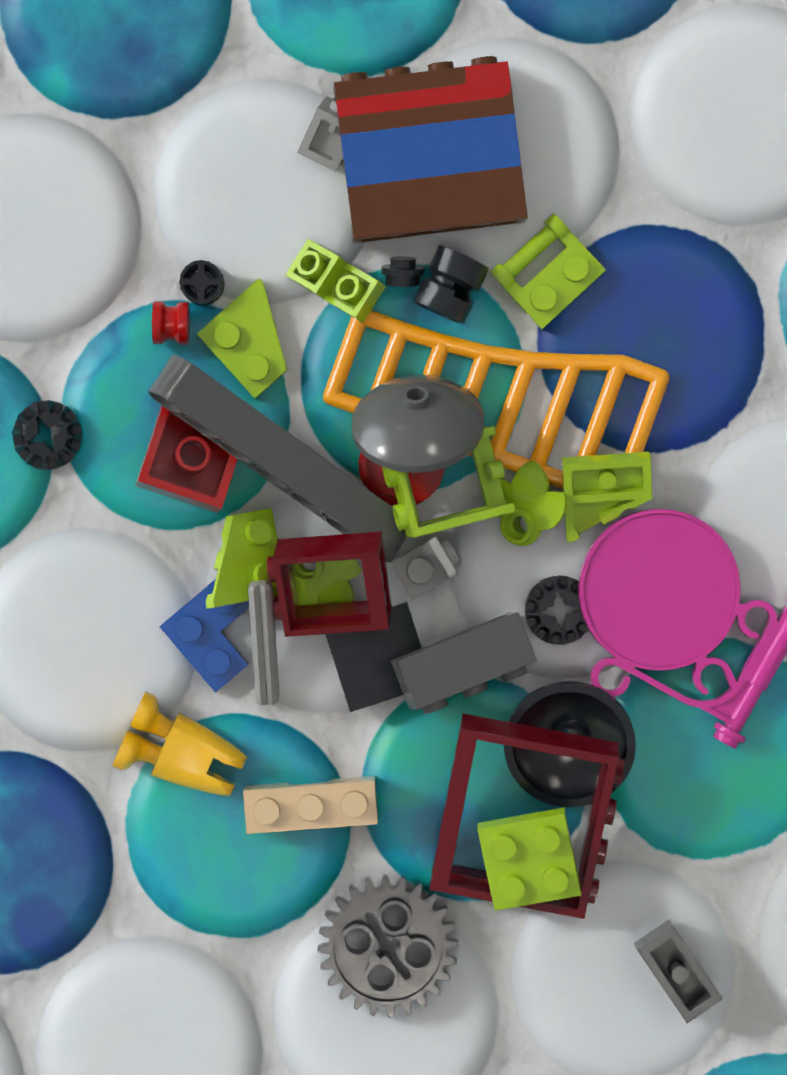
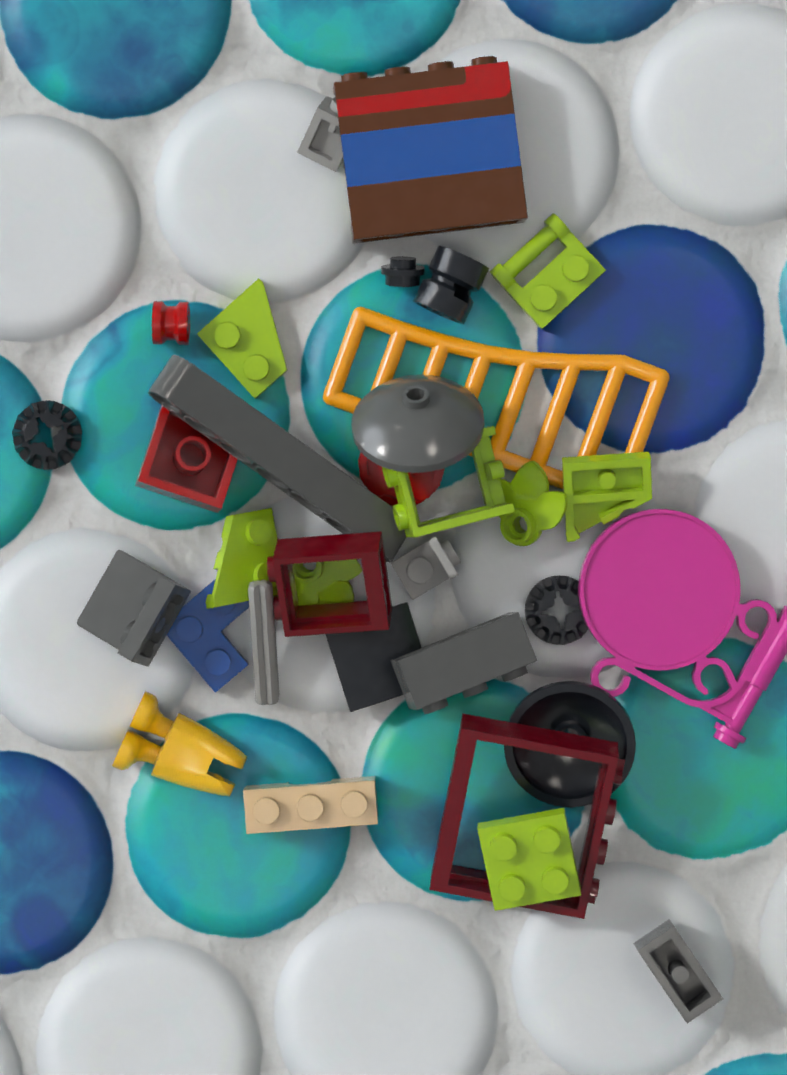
(133, 608): none -> dark grey bracket
(202, 275): black wheel -> none
(335, 280): lime slope -> none
(354, 965): gear -> none

